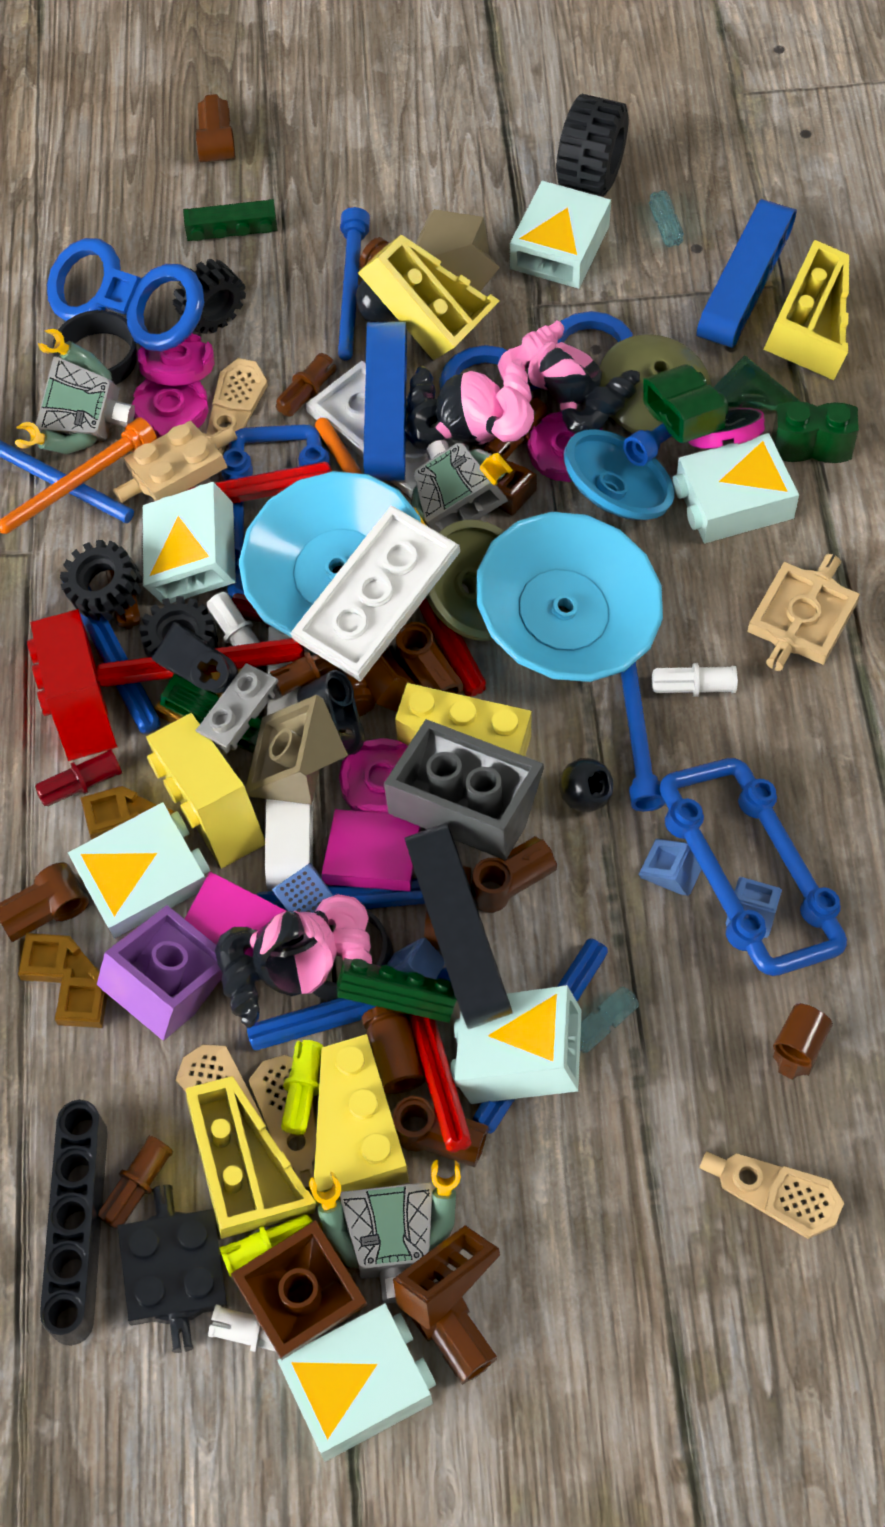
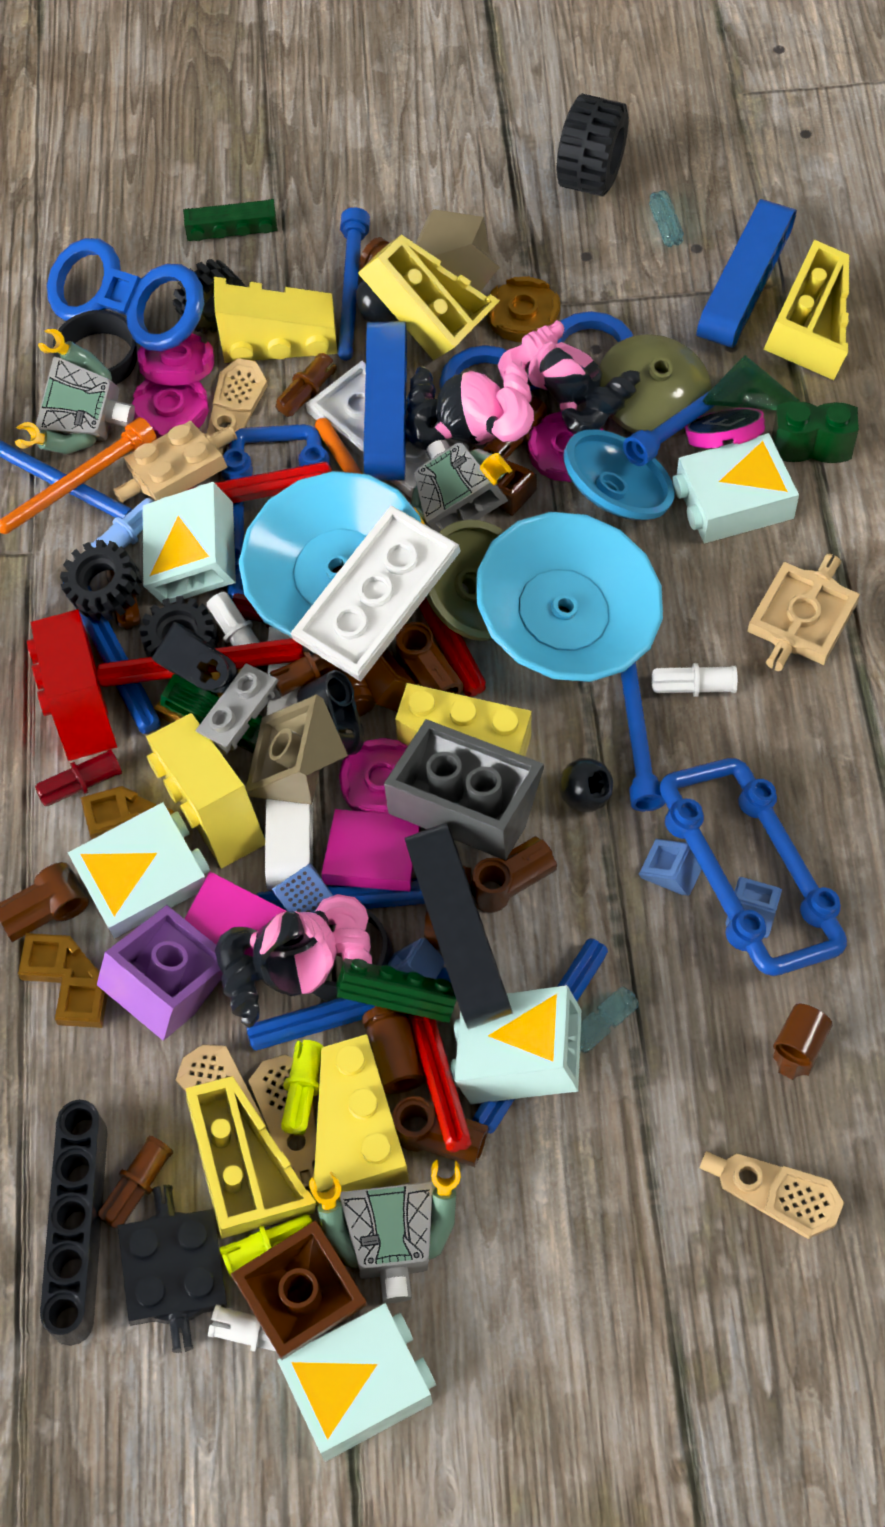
(125, 530): none -> light blue axle
(214, 134): reddish brown piece -> none
(273, 323): none -> light yellow wedge
(430, 1301): reddish brown slope -> none
(460, 1343): reddish brown piece -> none
(523, 307): none -> pearl gold tile
(560, 234): light aqua brick -> none
(685, 403): dark green brick -> none

